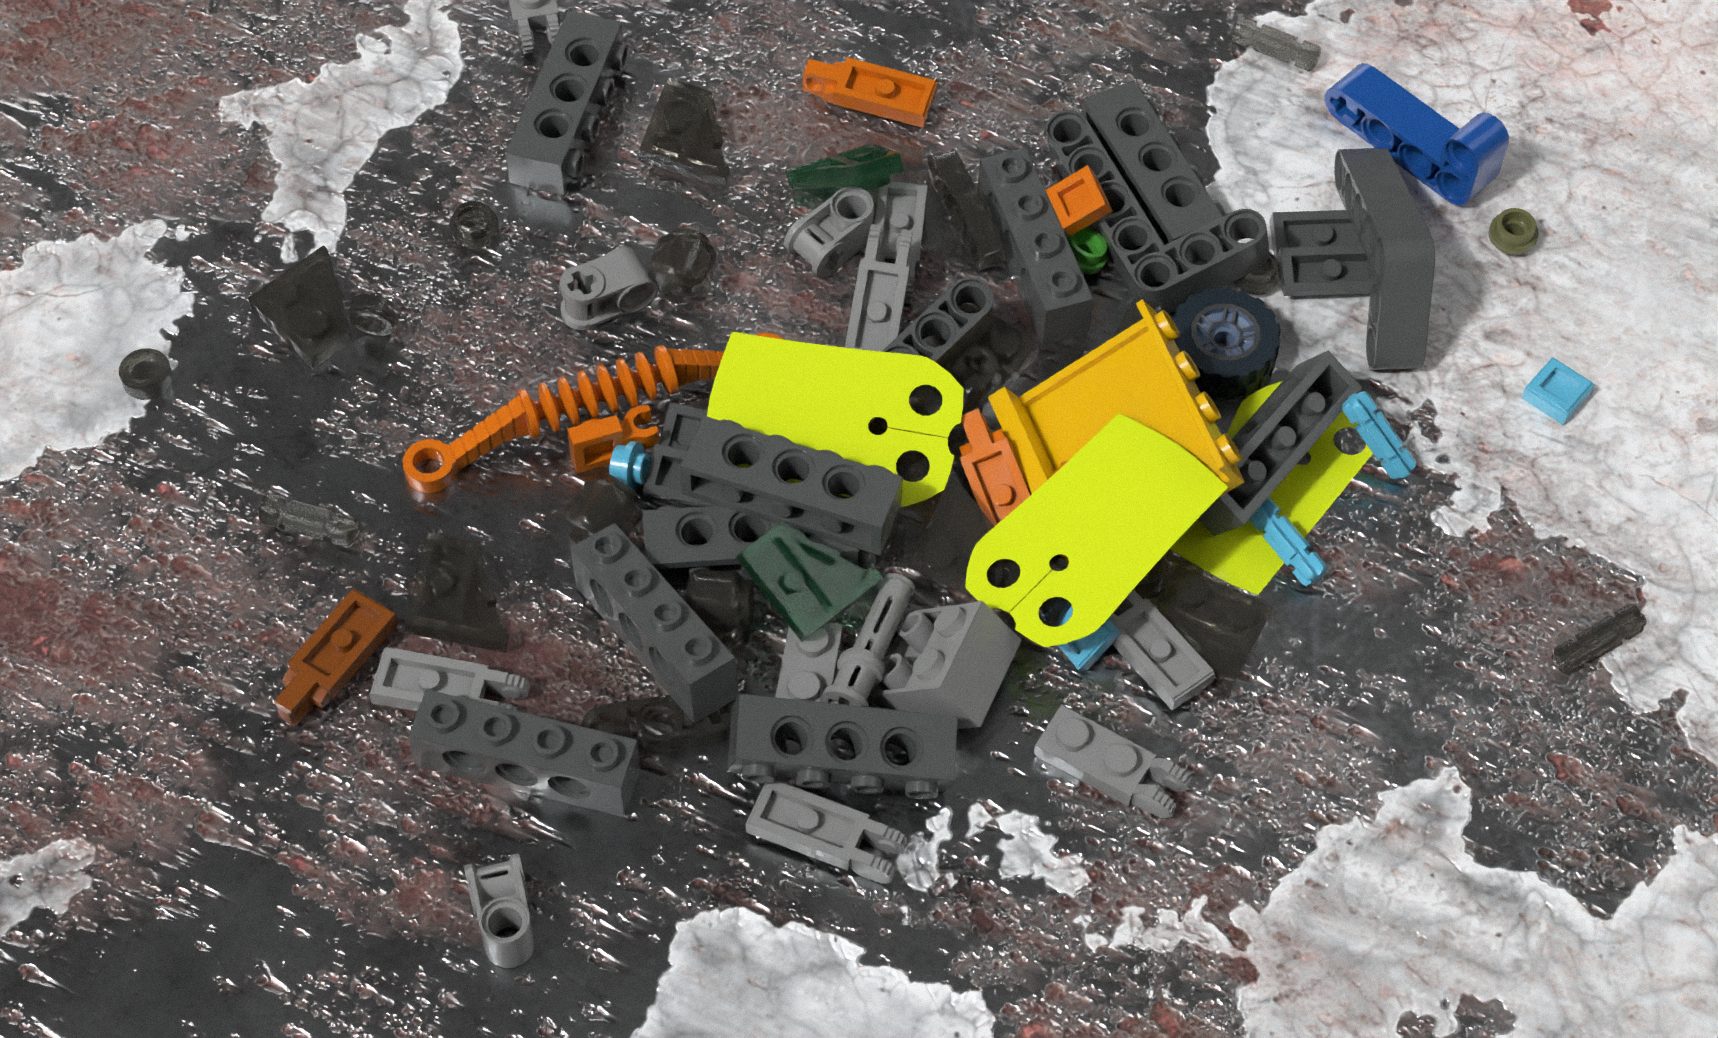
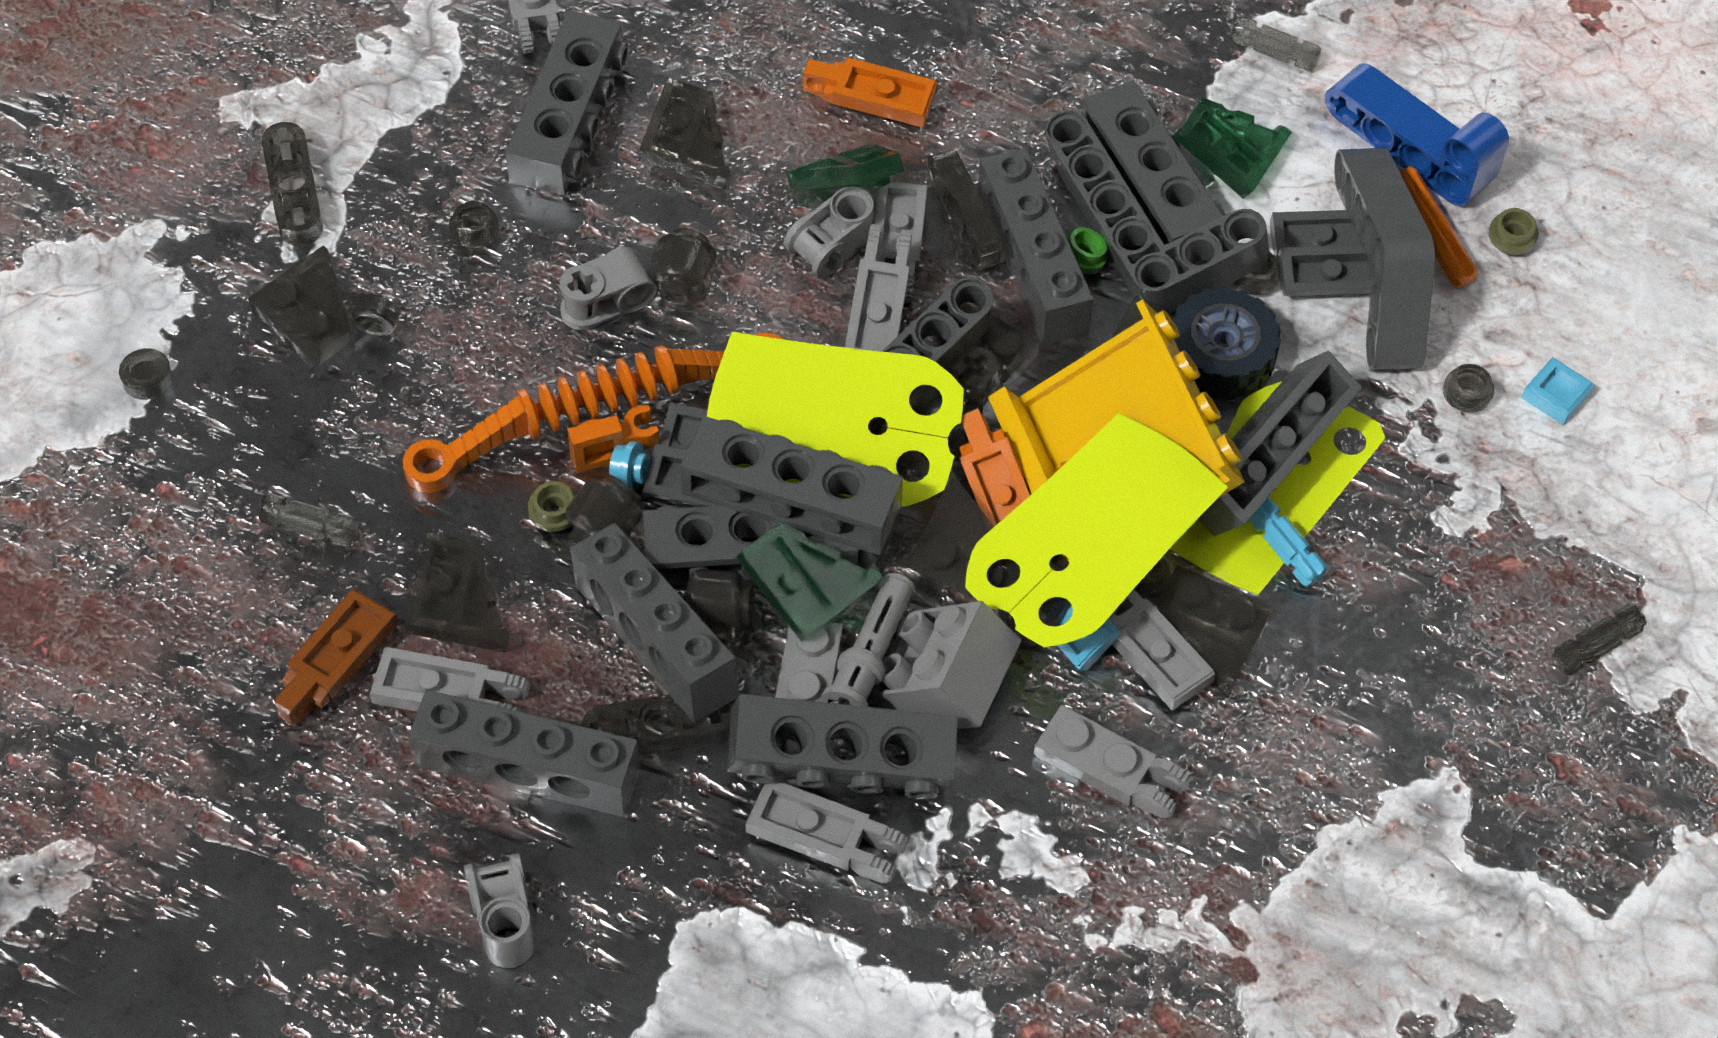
(302, 197): none -> clear smoke beam
(546, 496): none -> olive plate
(1079, 200): orange plate -> none
(1230, 144): none -> clear green wing
(1379, 435): medium azure axle -> none
(1448, 247): none -> orange axle
(1472, 378): none -> clear smoke plate

